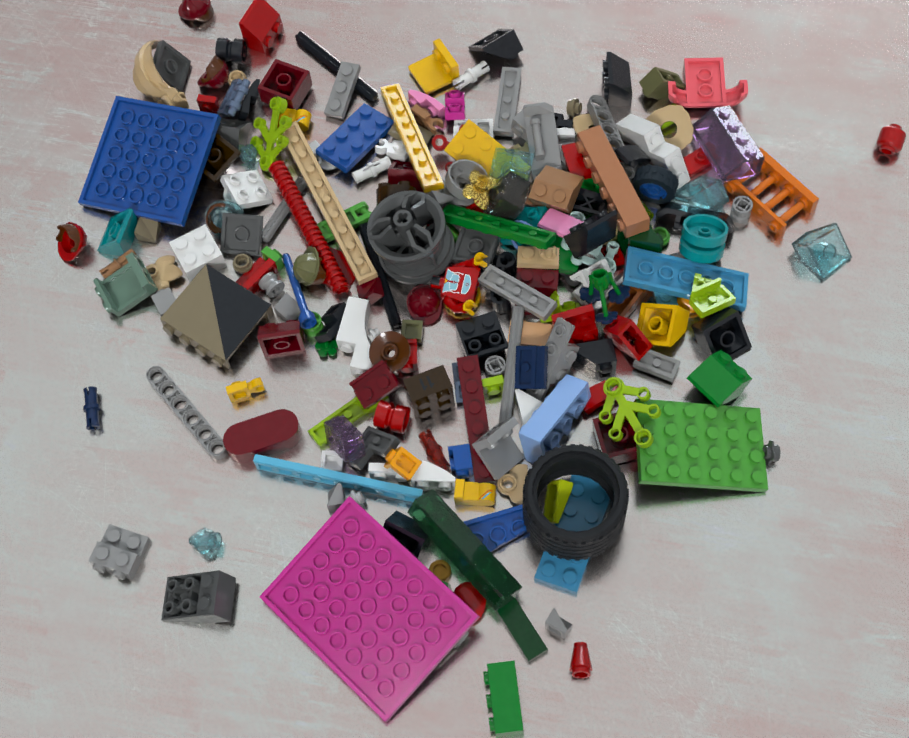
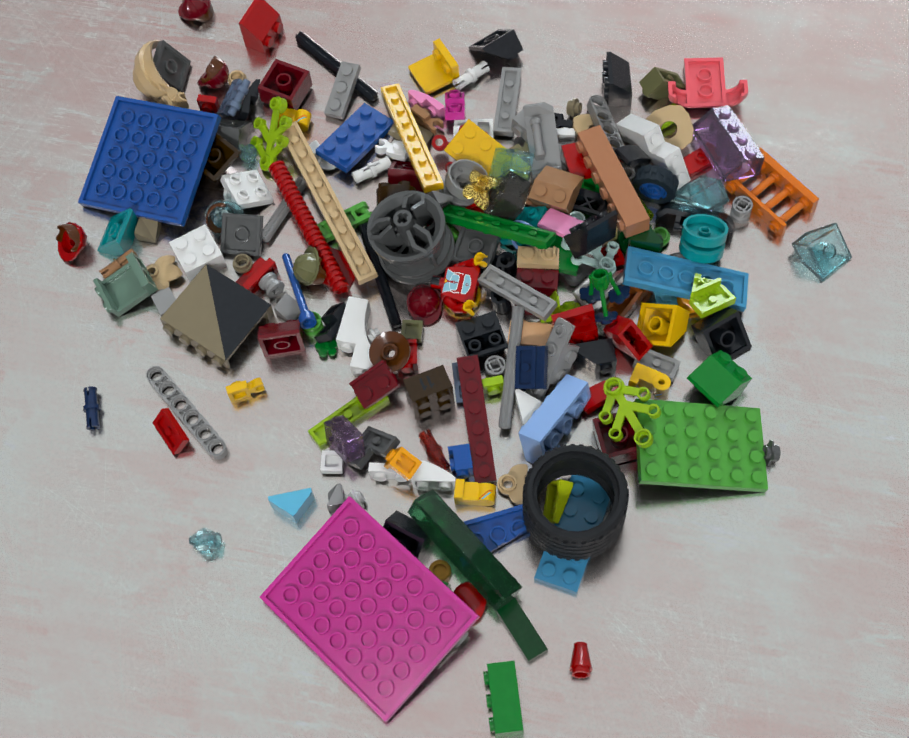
(119, 552): light grey plate -> none
(170, 431): none -> red plate
(199, 597): dark grey slope -> none
(231, 50): black wheel -> none
(262, 435): dark red plant -> none
(274, 255): bright green plate -> none
(292, 503): none -> medium azure slope
(333, 478): medium azure tile -> none
(371, 290): dark red slope -> none
(389, 416): red wheel -> none
(498, 448): light grey bracket -> none
(557, 624): light grey slope -> none
(582, 275): white slope -> none
(654, 380): none -> yellow leg
(891, 139): red head -> none

